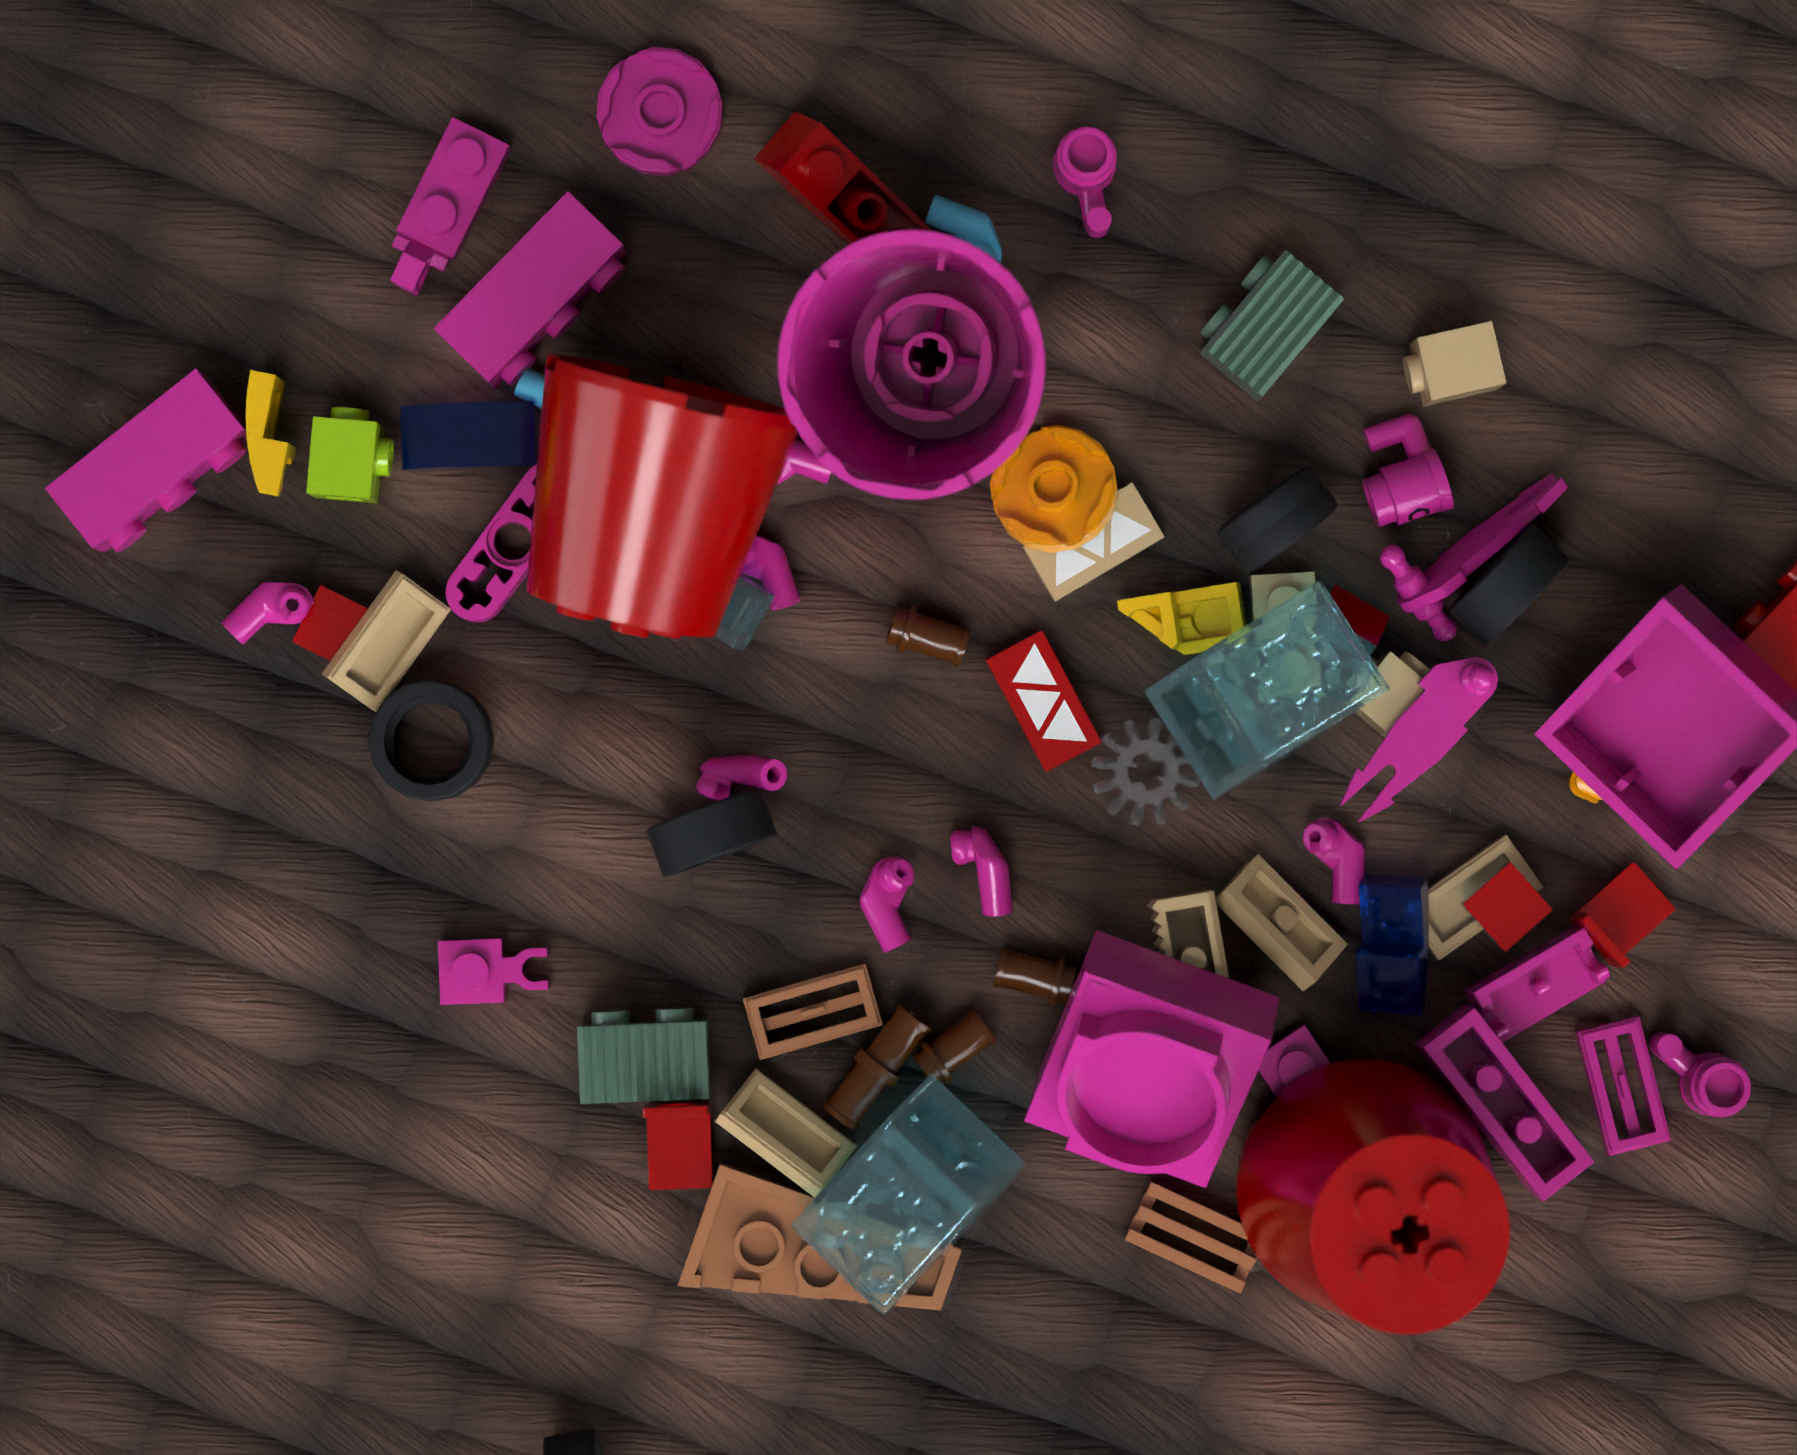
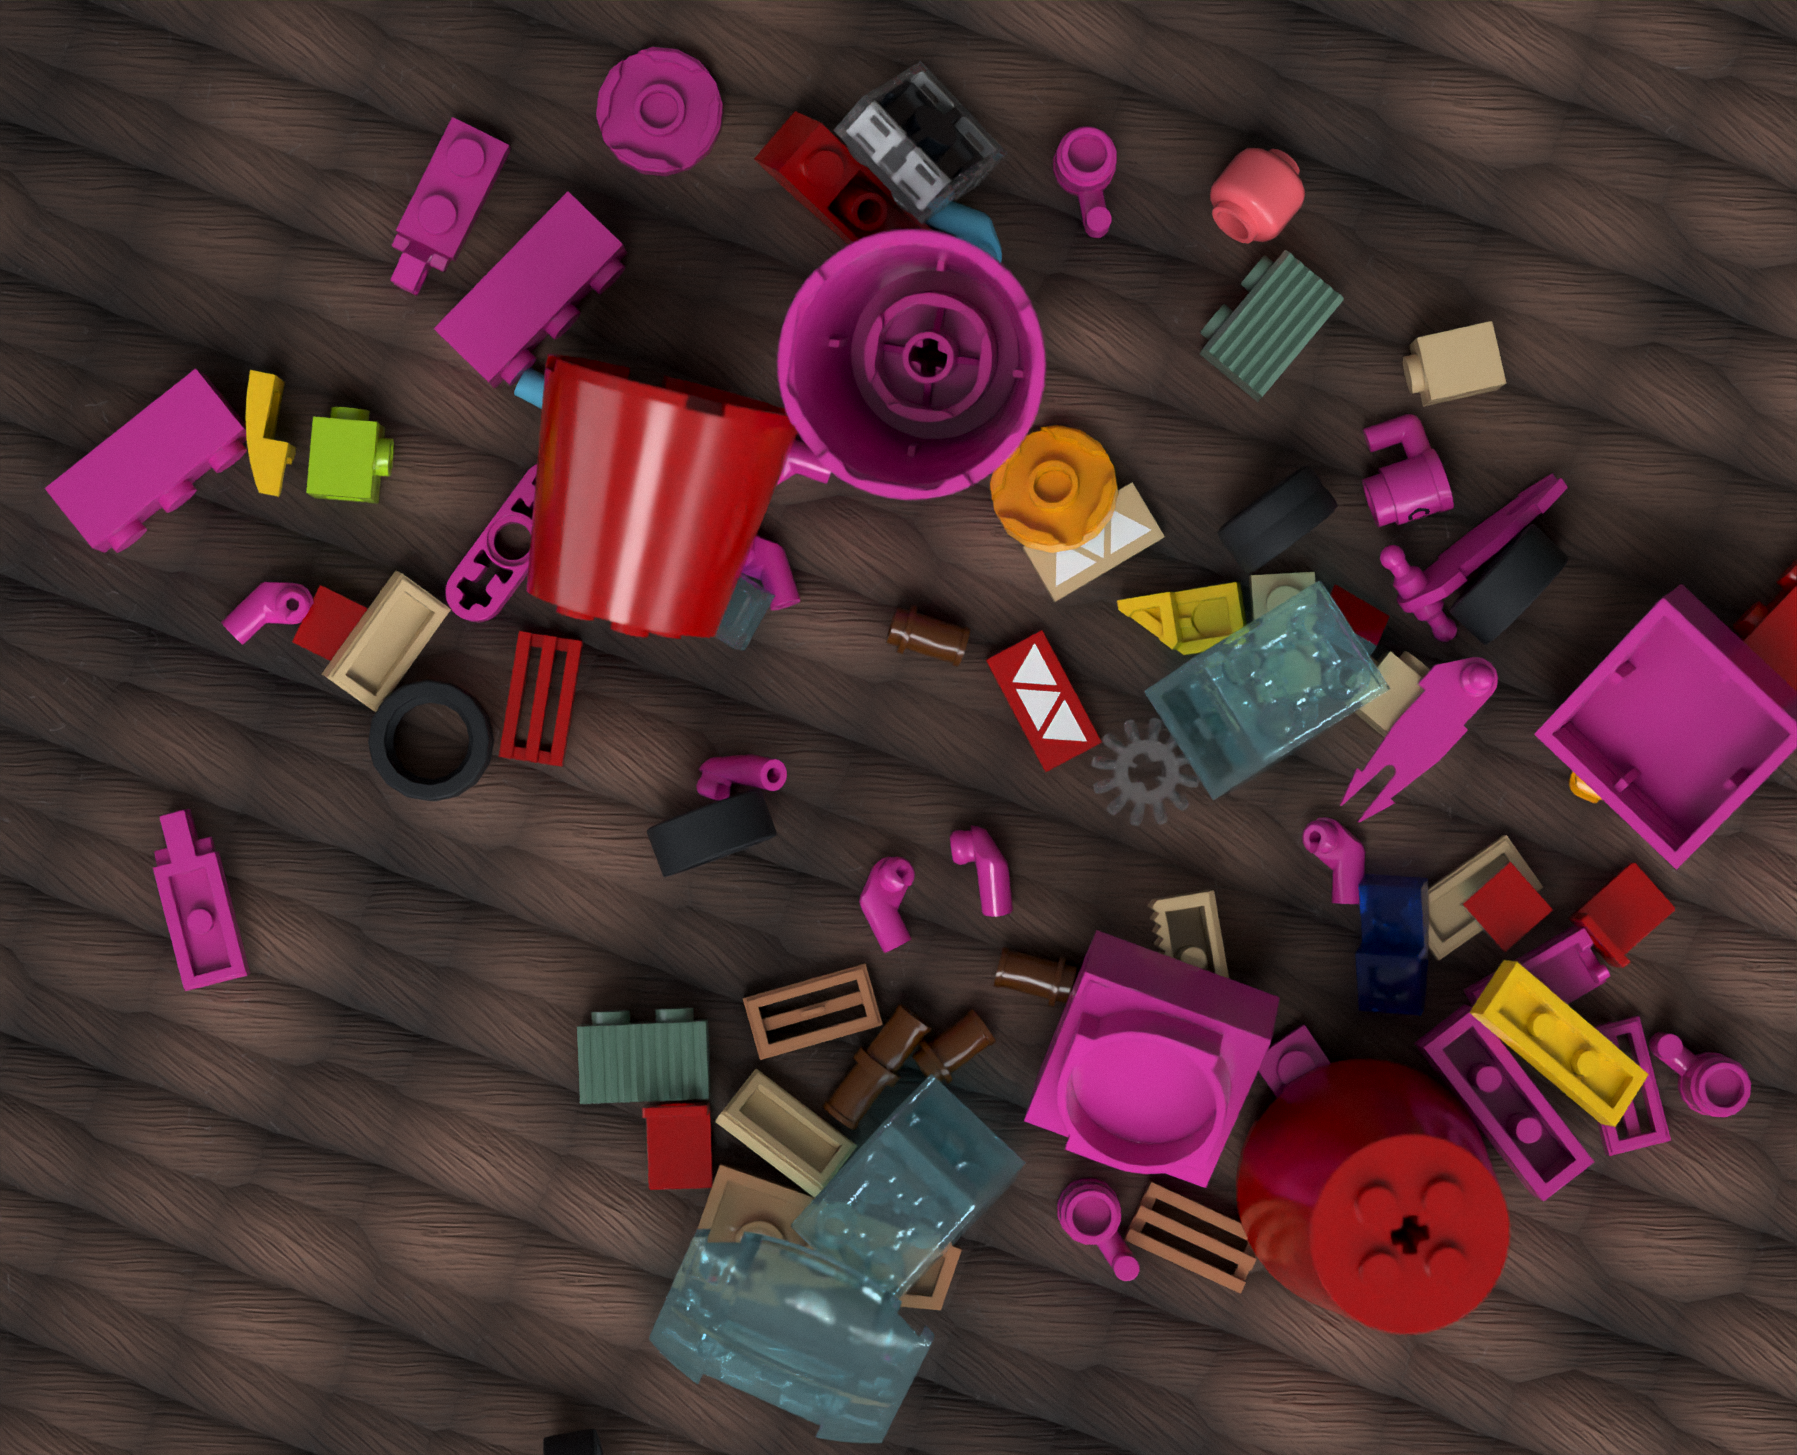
(197, 905): none -> dark pink hinge
(467, 435): clear blue slope -> none
(478, 971): dark pink plate -> none
(516, 694): none -> red tile
(792, 1333): none -> clear light blue slope
(919, 142): none -> clear piece
(1091, 1216): none -> dark pink piece
(1257, 195): none -> coral head
(1280, 922): tan plate -> none
(1559, 1043): none -> yellow plate

